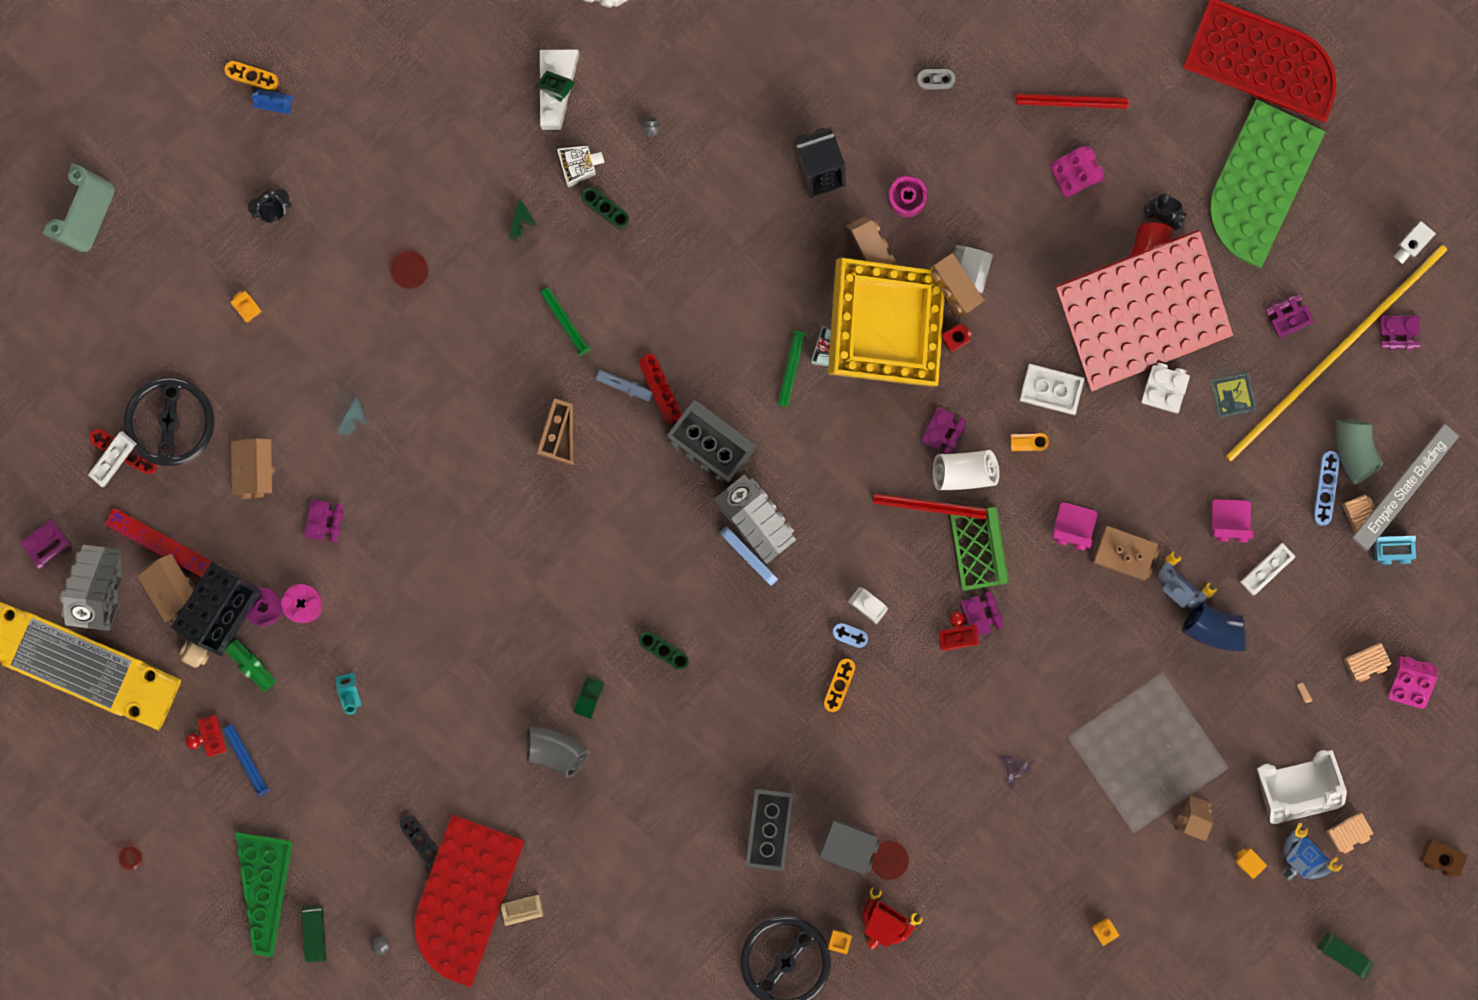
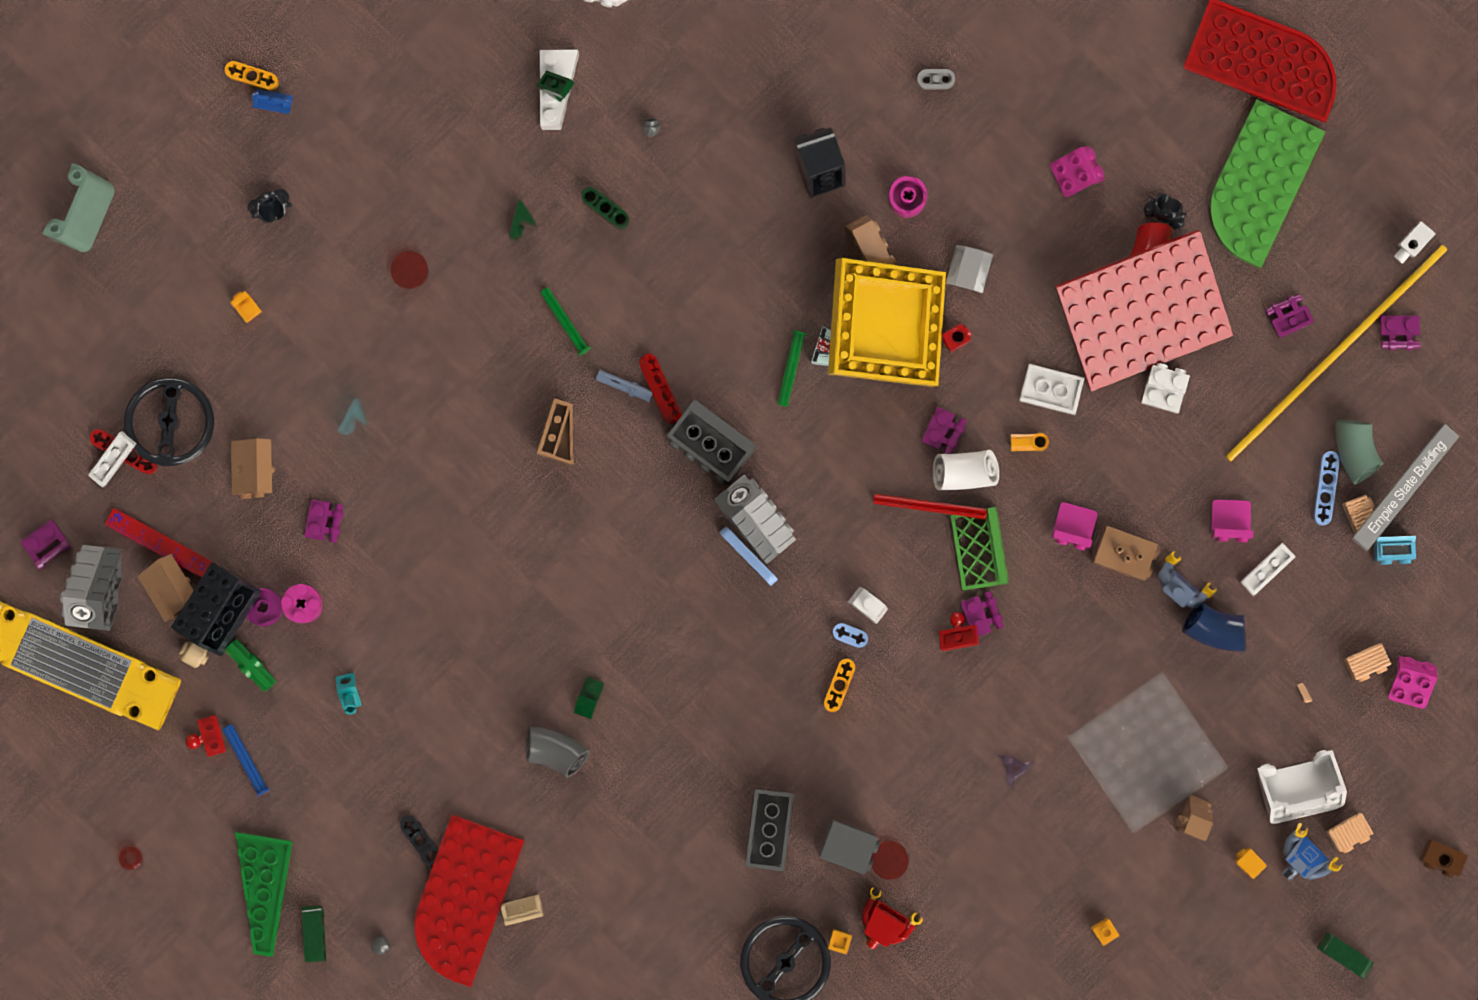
(578, 163): torso -> none
(654, 649): dark green beam -> none
(956, 286): medium nougat wedge -> none
(1072, 101): red axle -> none
(1233, 395): clear light blue piece -> none

